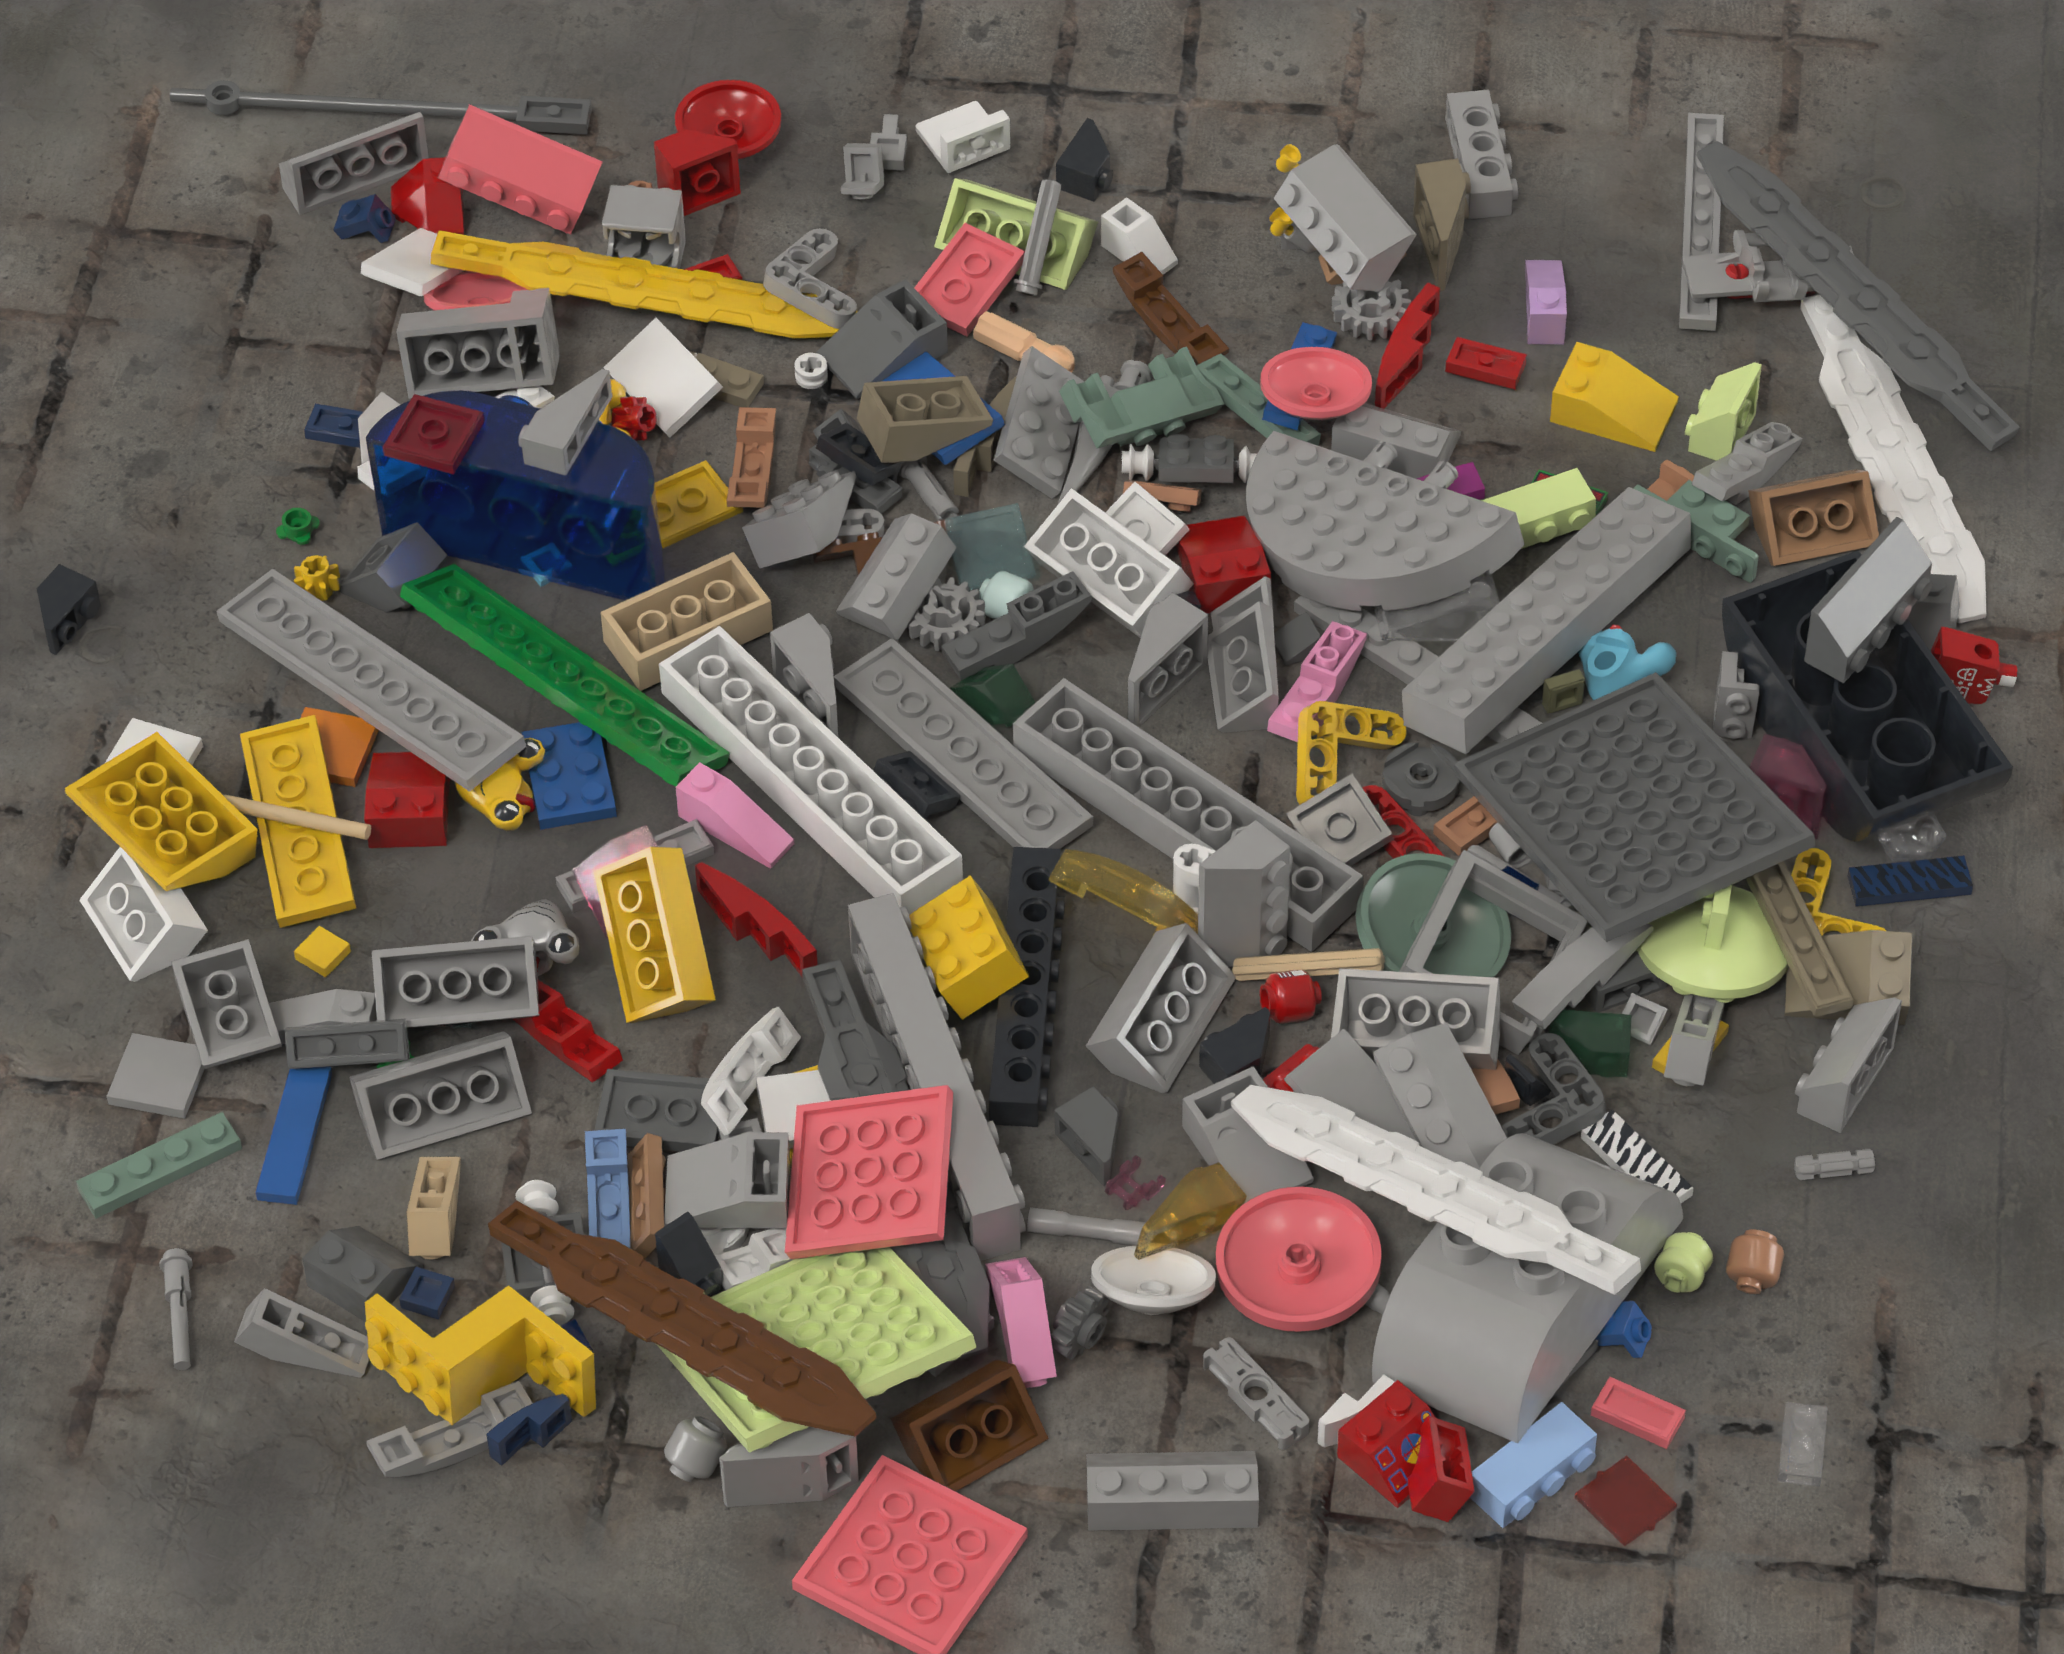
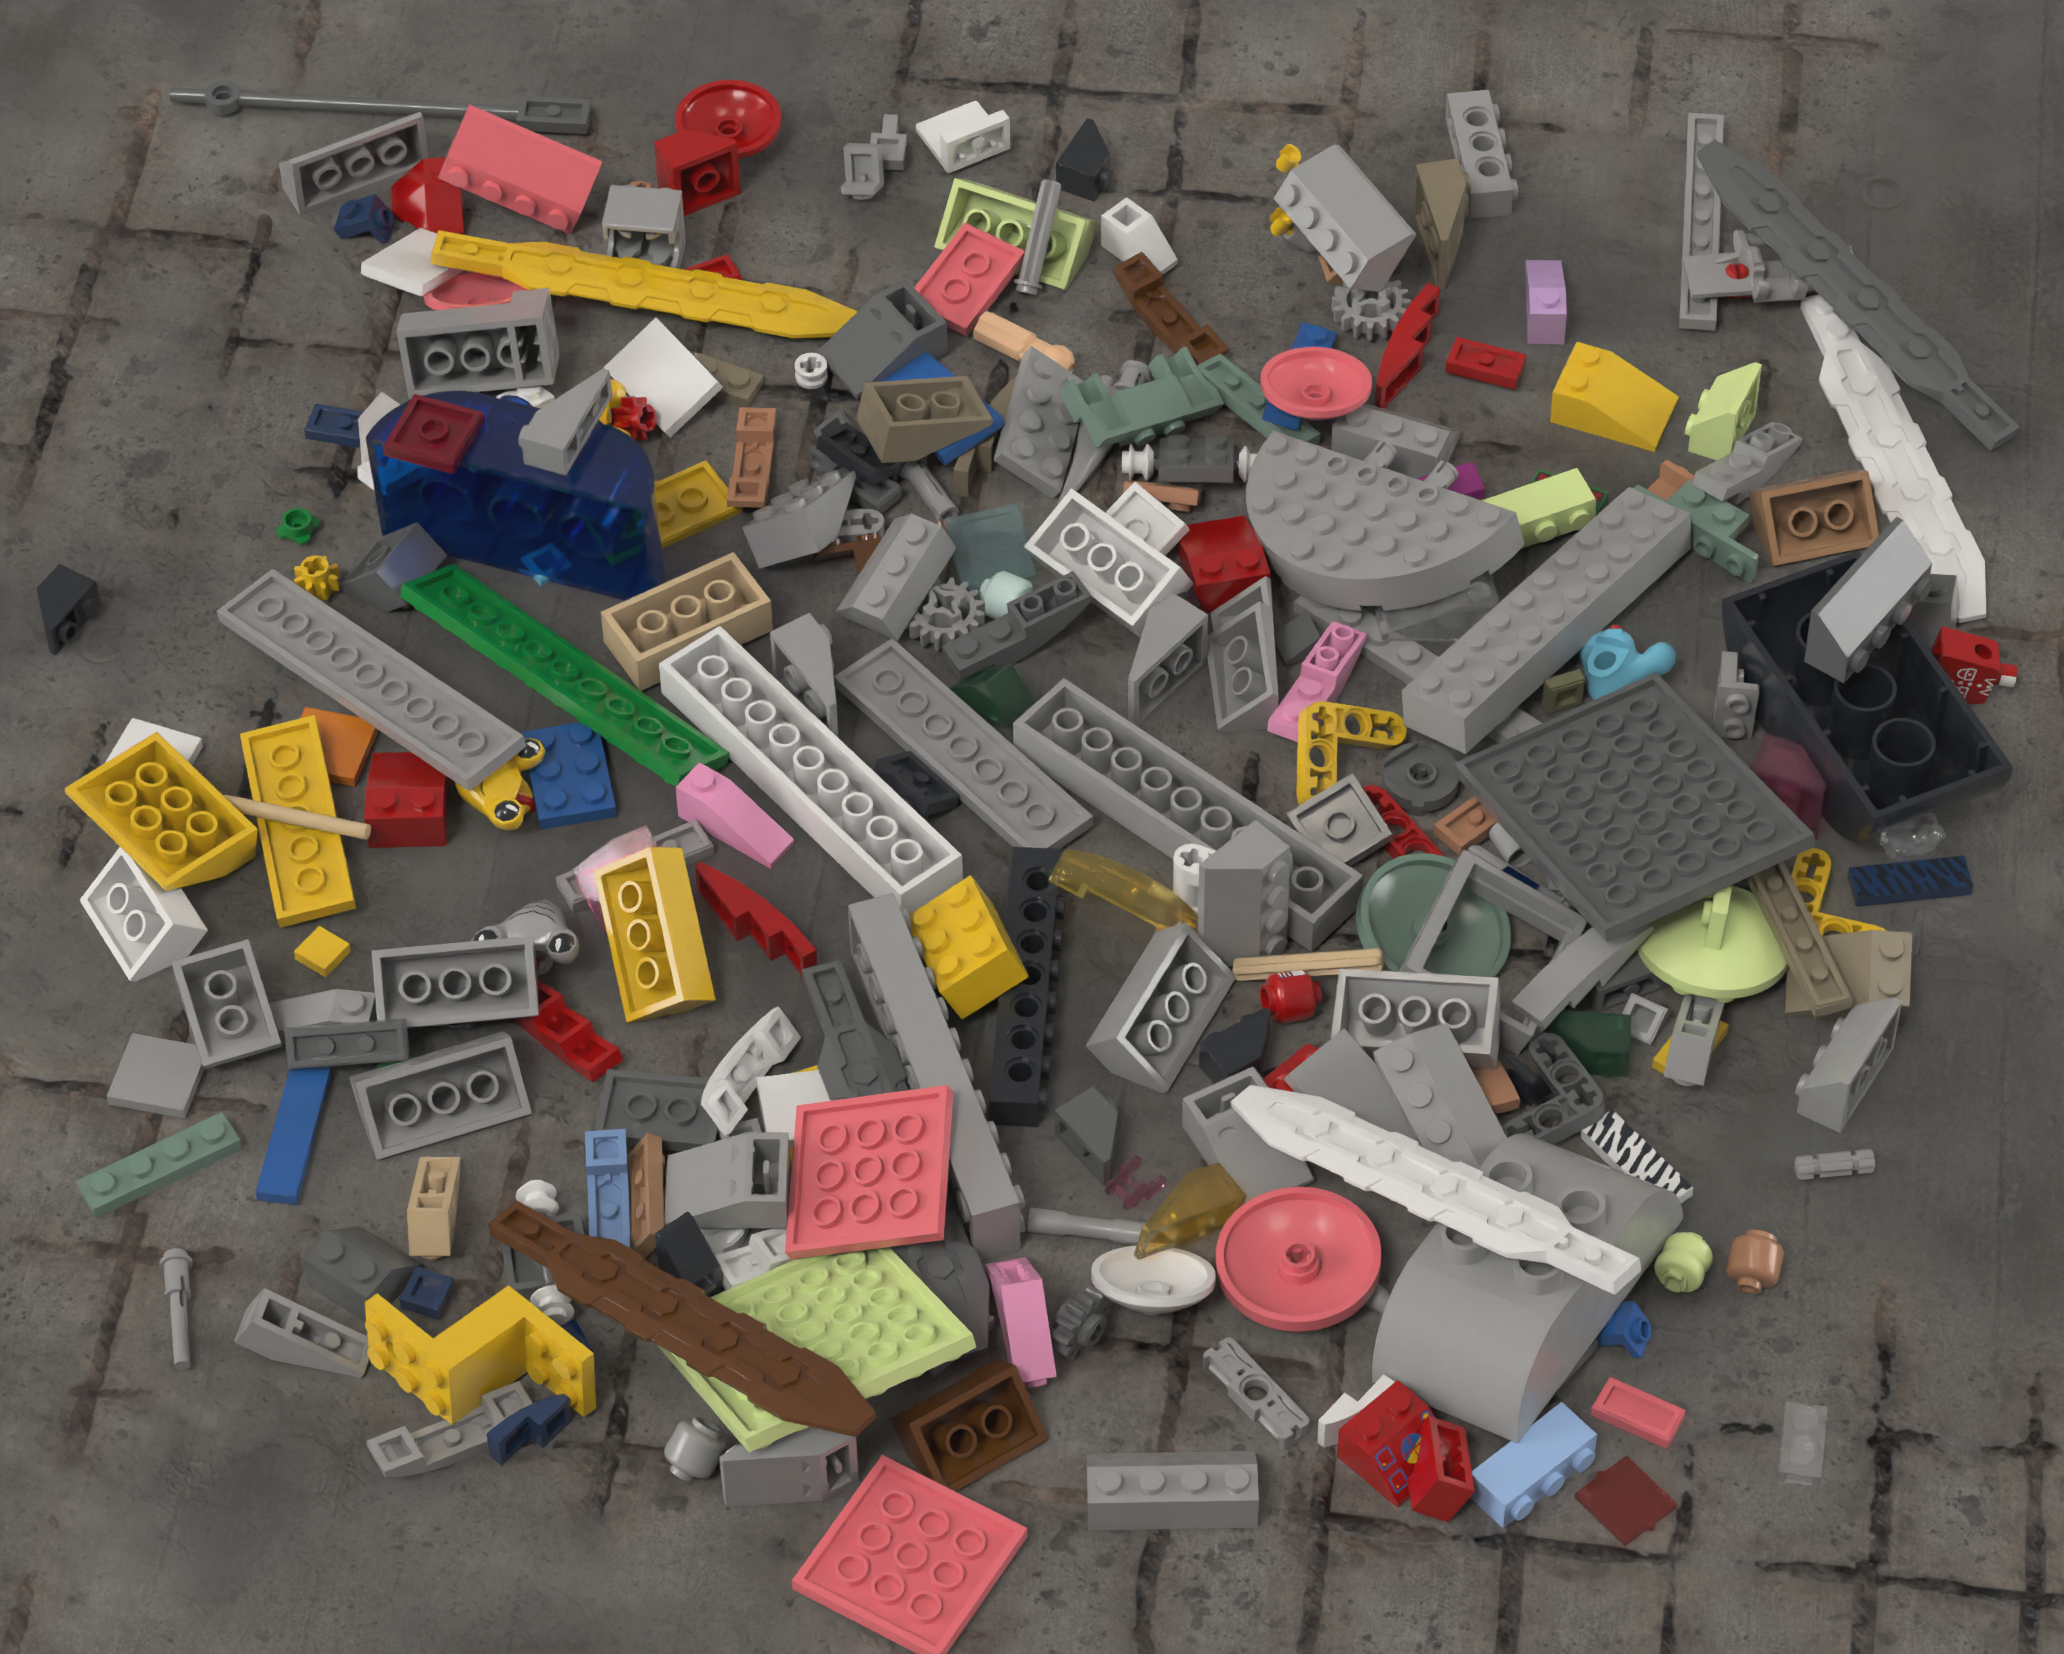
(790, 279): light grey beam -> none

